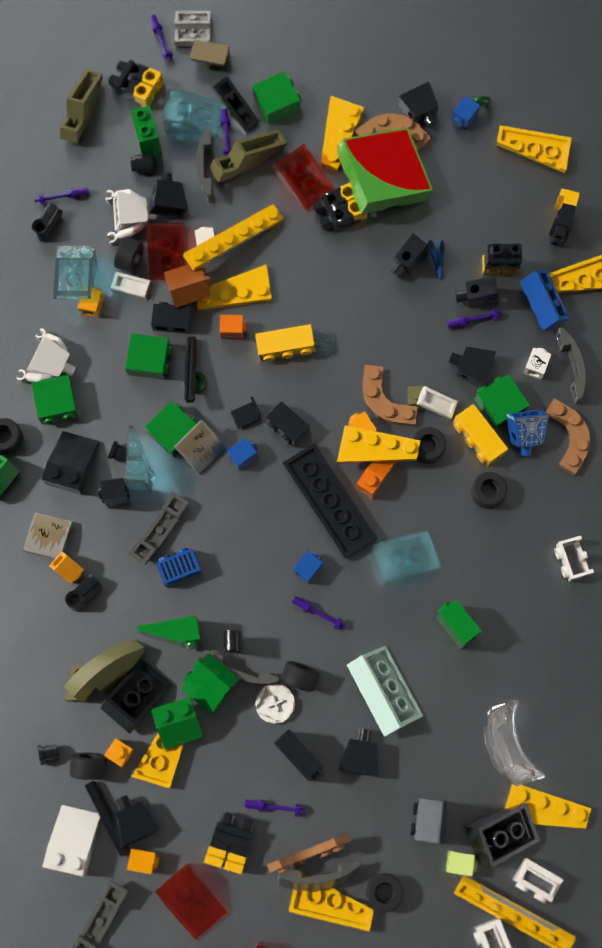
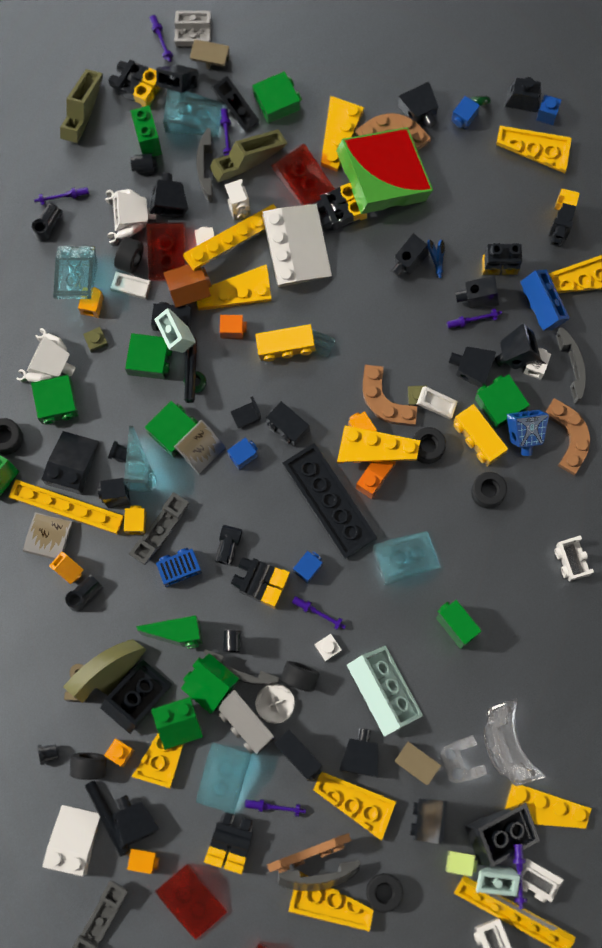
(66, 507): none -> yellow plate
(95, 339): none -> olive plate
(135, 520): none -> yellow brick
(174, 331): none -> light aqua slope
(185, 78): none -> black torso
(223, 778): none -> clear light blue slope
(229, 540): none -> black piece
(238, 199): none -> white window
(245, 723): none -> light grey slope
(257, 577): none -> black hips
(296, 244): none -> white slope
(327, 647): none -> white plate
(361, 805): none -> yellow wing
(417, 763): none -> dark tan panel
(458, 762): none -> clear piece
(498, 880): none -> light aqua slope
(518, 348): none -> black torso
(519, 861): none -> dark purple piece
(524, 95): none -> black torso
(548, 109): none -> blue brick

